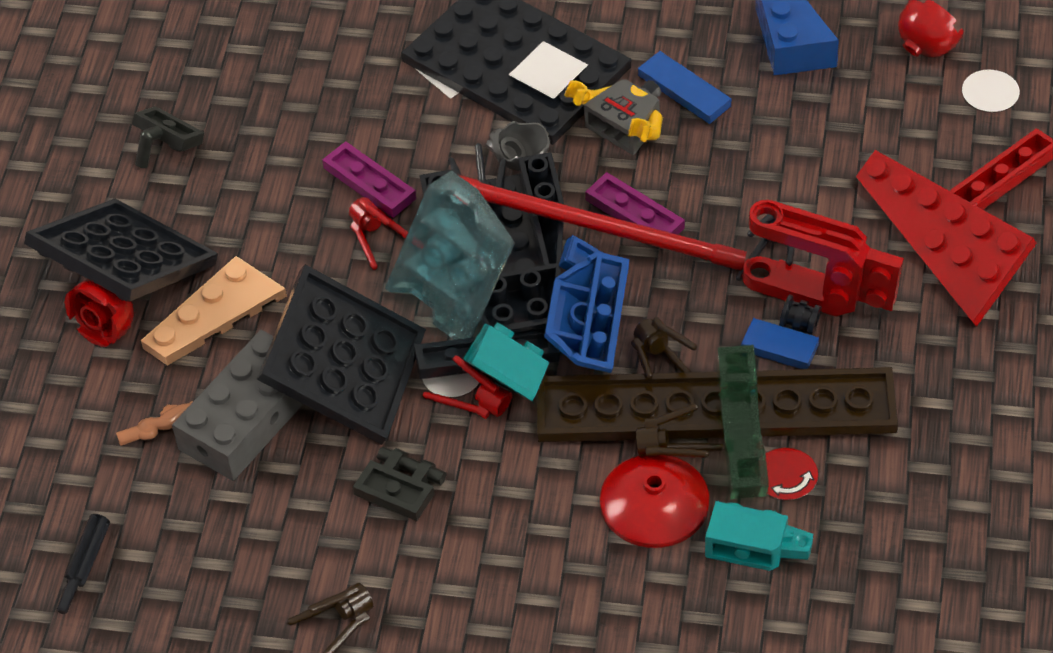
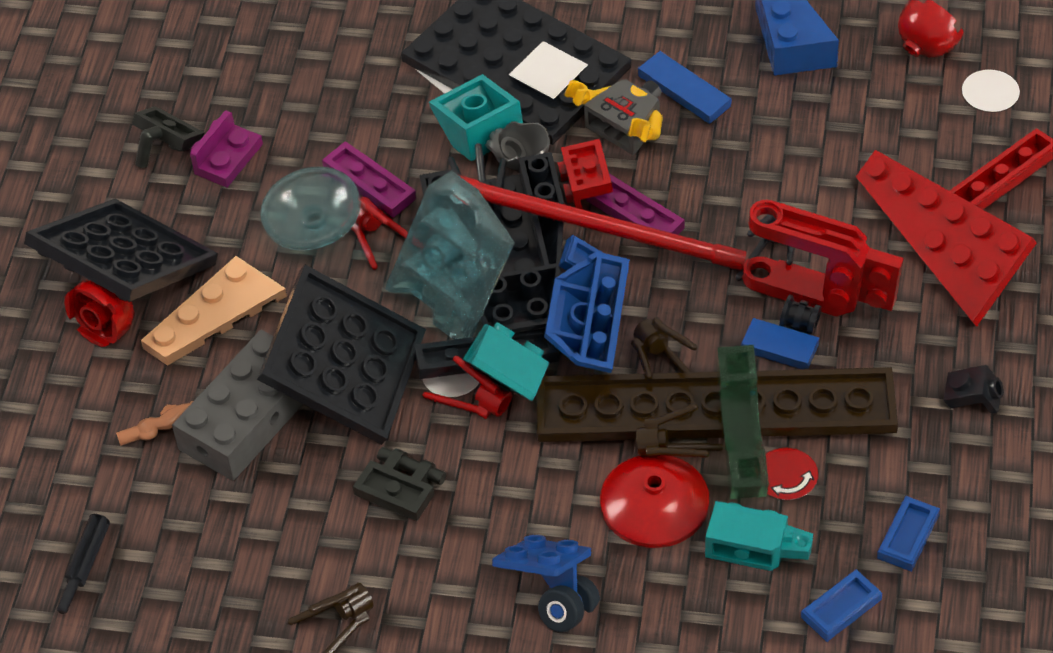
(224, 150): none -> magenta bracket
(310, 208): none -> clear light blue dish
(473, 112): none -> teal slope
(557, 562): none -> blue plate
(585, 171): none -> red bracket
(841, 605): none -> blue tile
(908, 533): none -> blue tile
(973, 387): none -> black bracket

